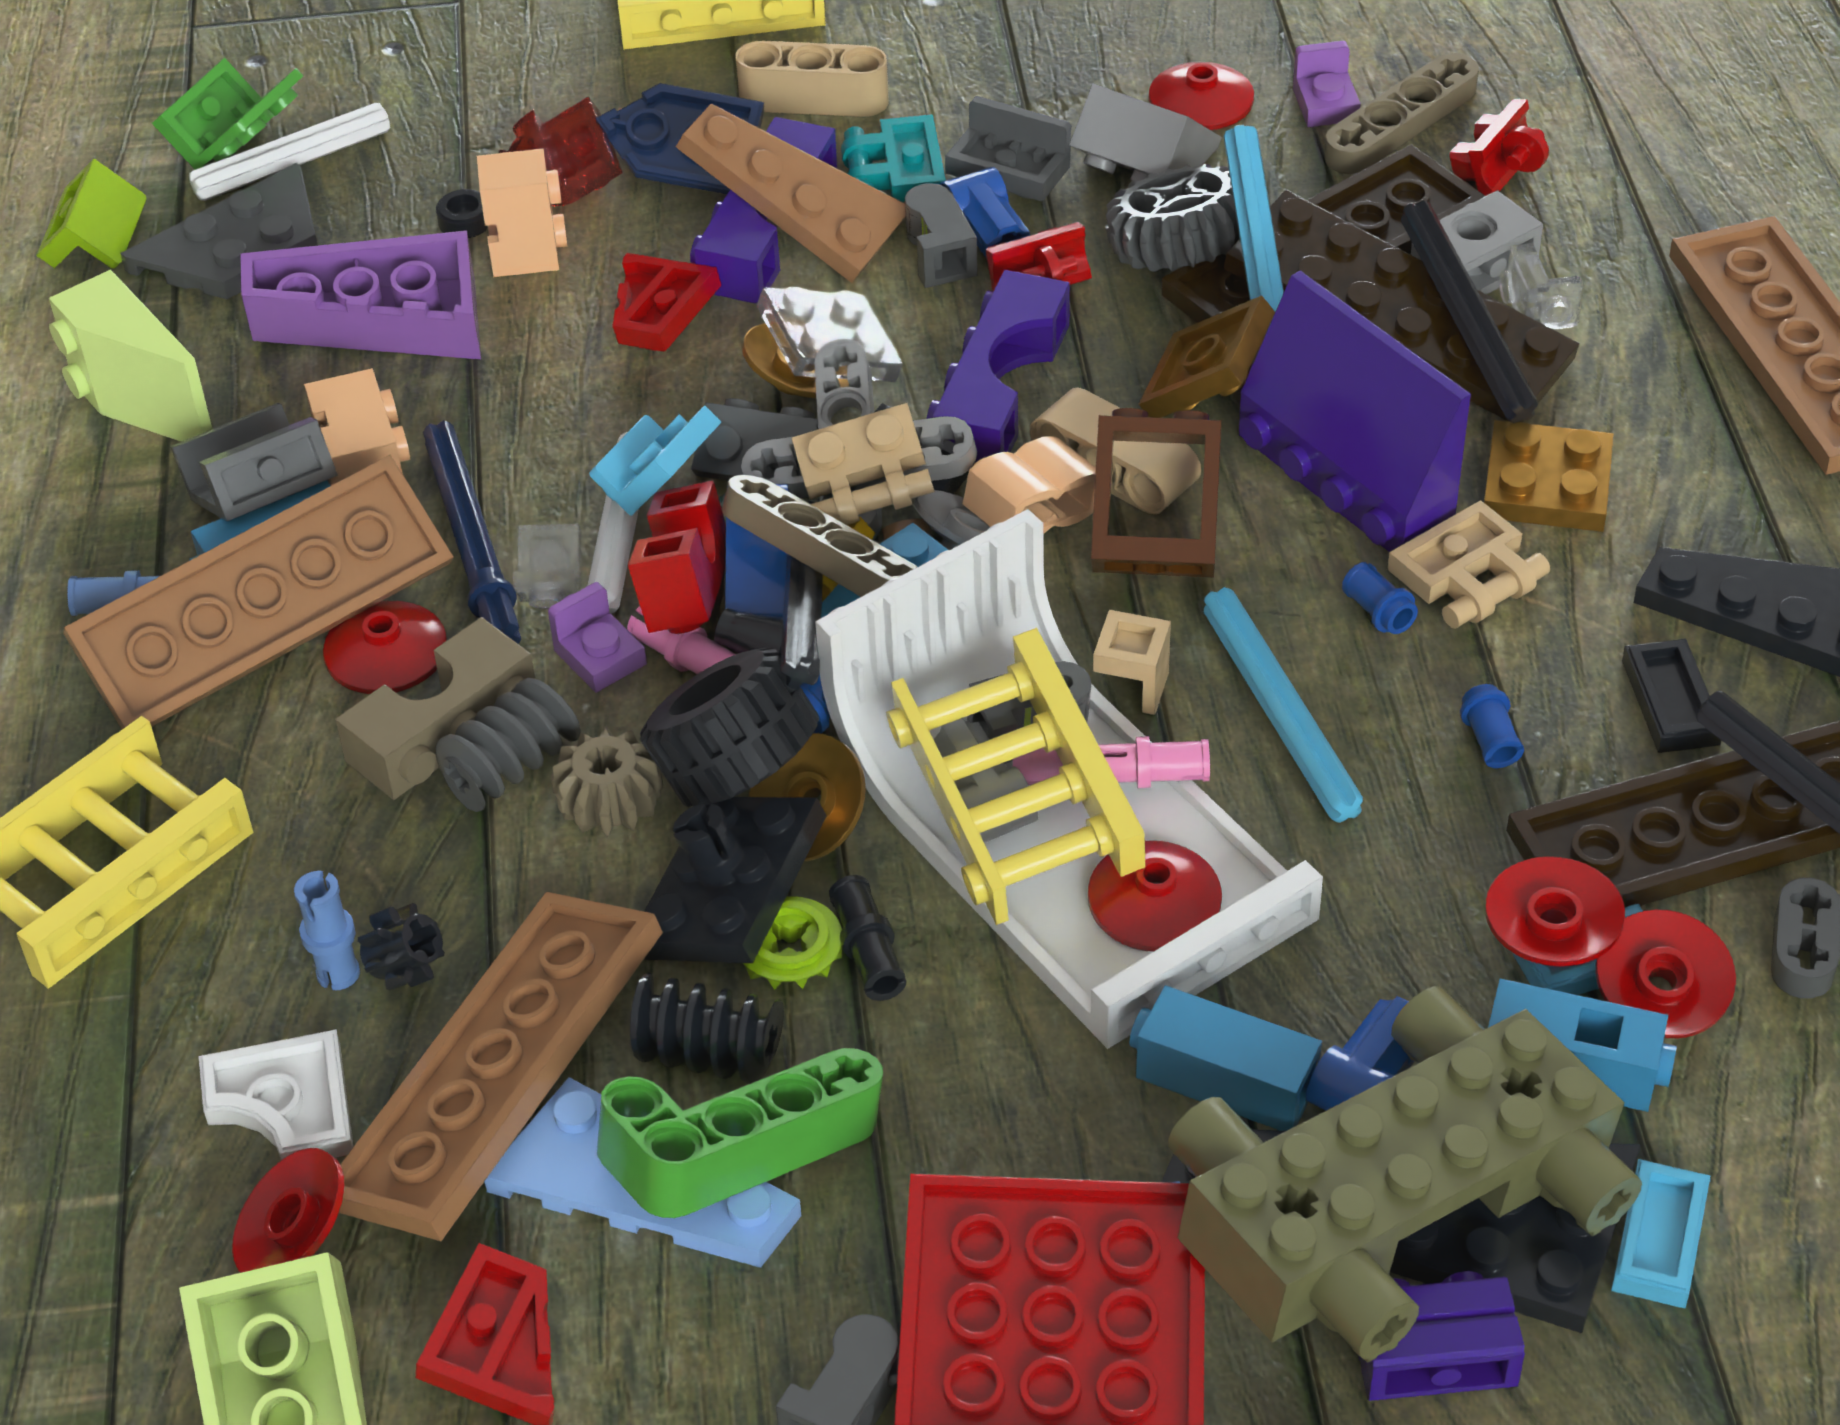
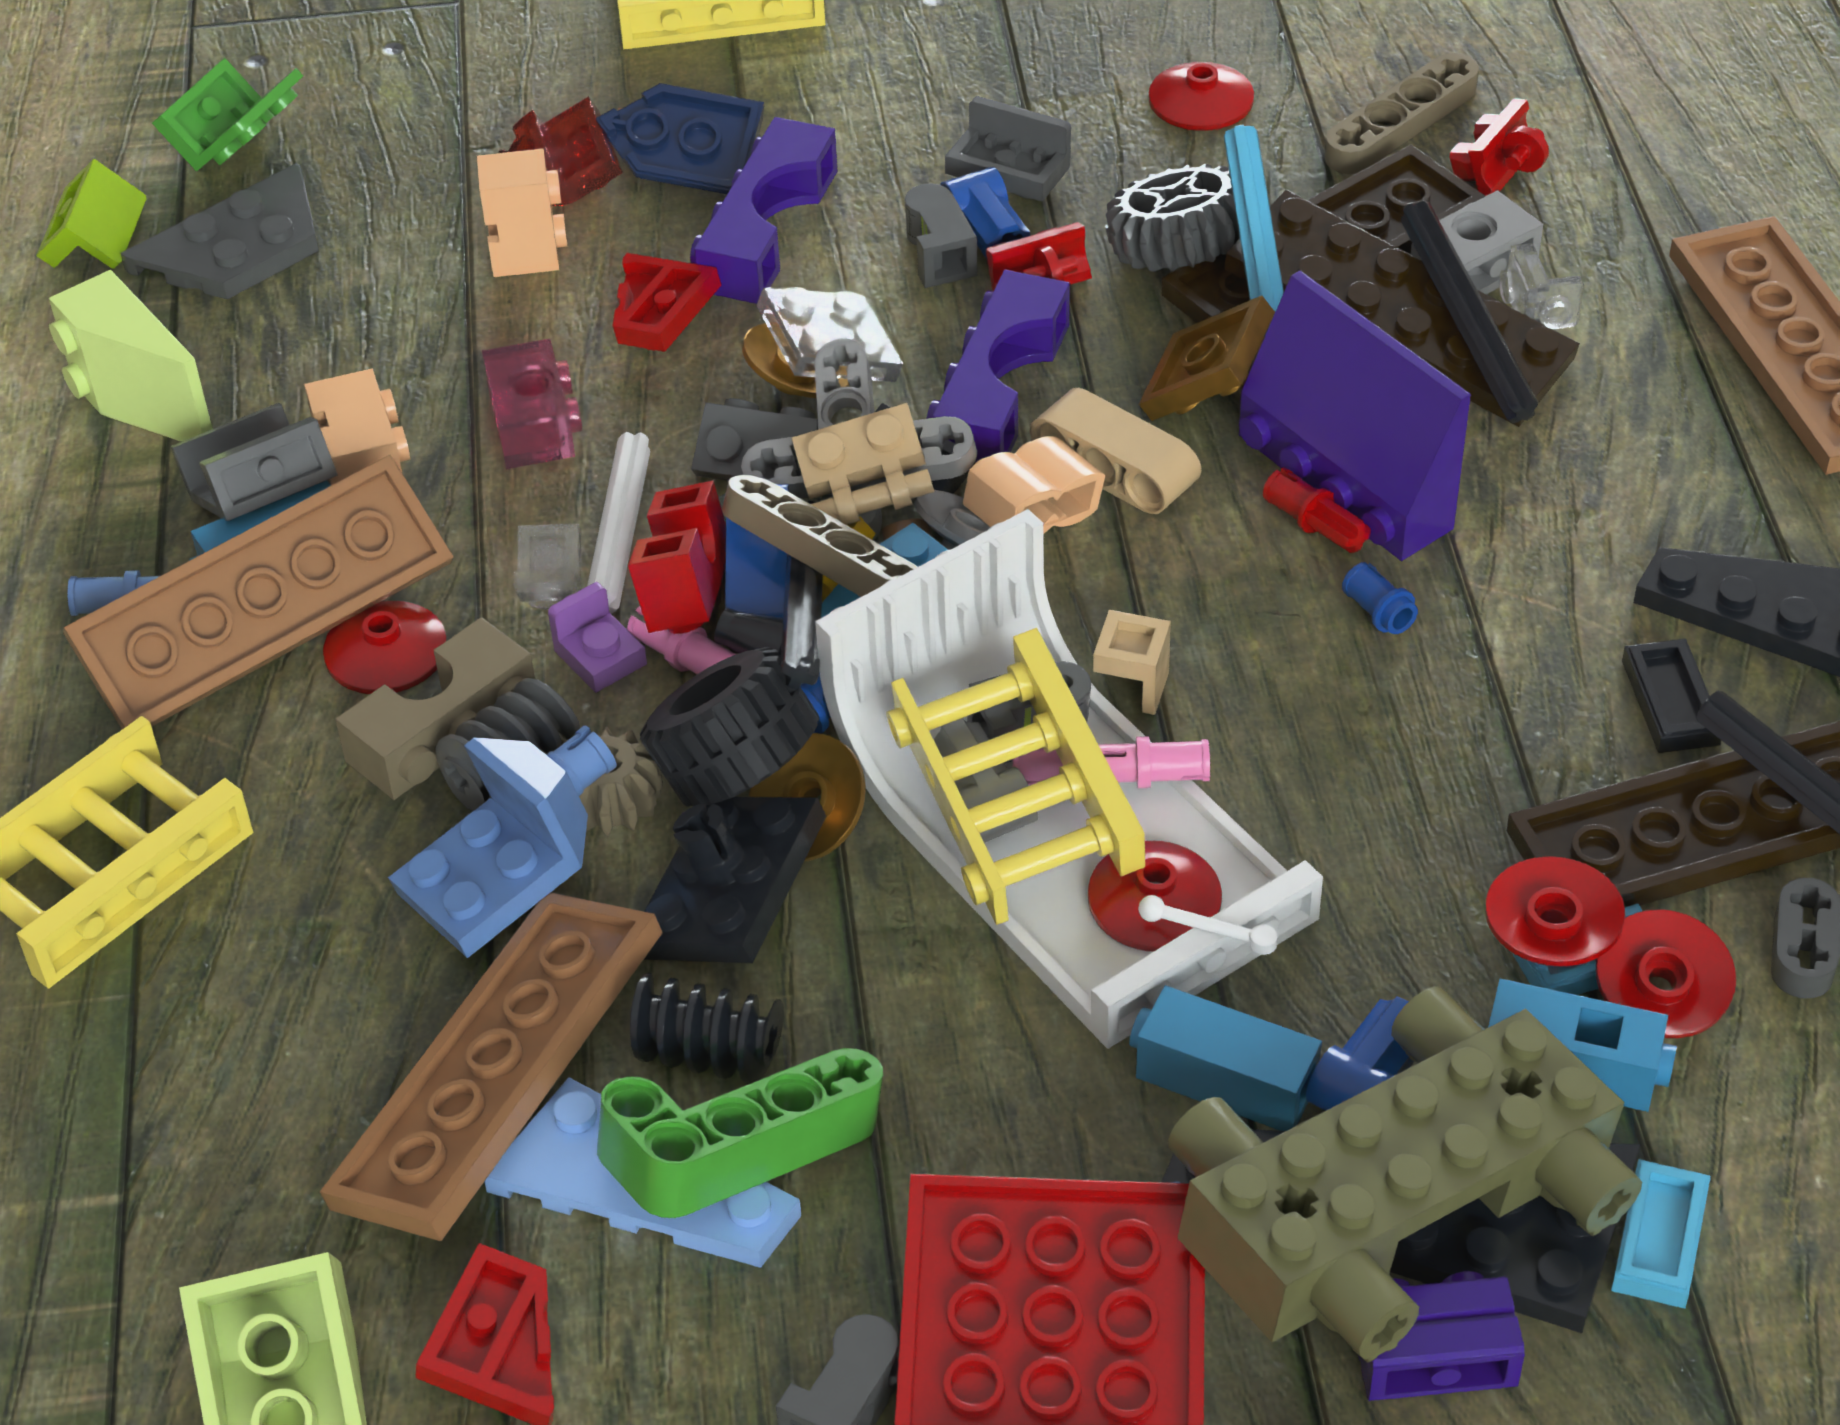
(284, 1091): white tile -> none
(289, 1210): red dish -> none
(291, 149): white axle -> none
(327, 930): medium blue pin -> none
(367, 295): medium lavender wedge -> none
(401, 946): black gear -> none
(461, 212): black tile -> none
(489, 591): dark blue axle -> none
(511, 845): none -> medium blue plate
(530, 403): none -> clear pink brick
(650, 457): medium azure bracket -> none
(805, 197): medium nougat wing -> none
(814, 78): tan beam -> none
(819, 938): lime gear -> none
(867, 938): black pin -> none
(909, 154): teal plate -> none
(1138, 136): light grey slope -> none
(1155, 554): reddish brown window -> none
(1261, 938): none -> white hinge
(1283, 706): medium azure axle -> none
(1315, 510): none -> red axle
(1324, 83): medium lavender bracket -> none
(1458, 551): tan plate -> none
(1487, 713): blue pin -> none
(1549, 475): pearl gold plate -> none

